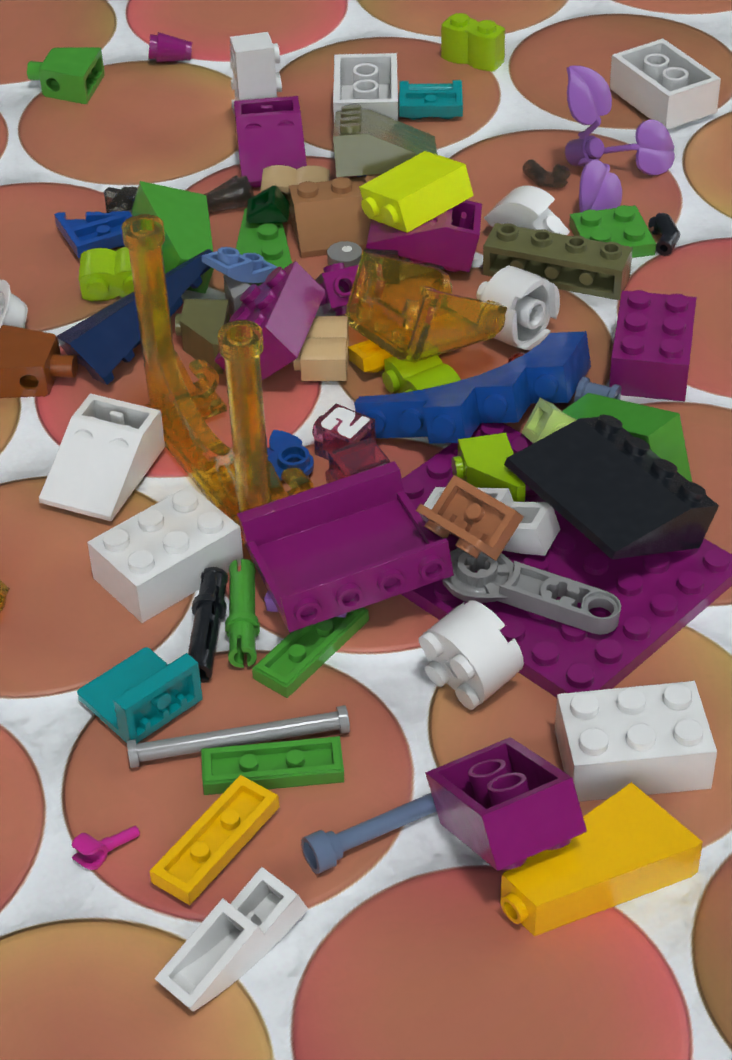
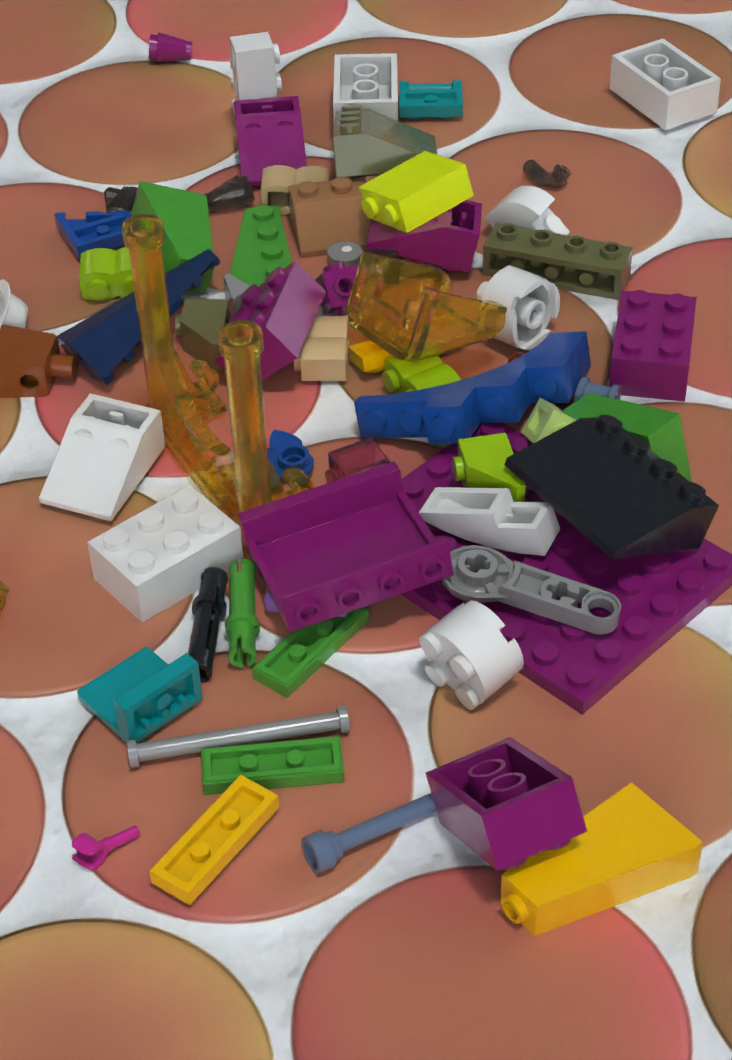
(69, 73): bright green torso -> none
(232, 940): white slope -> none
(243, 268): medium blue slope -> none
(268, 207): dark green slope -> none
(340, 428): clear pink brick -> none
(473, 42): lime brick -> none
(473, 517): nougat bracket -> none
(588, 100): medium lavender plant -> none
(616, 225): bright green plate -> none
(637, 736): white brick -> none
(669, 233): black arm -> none

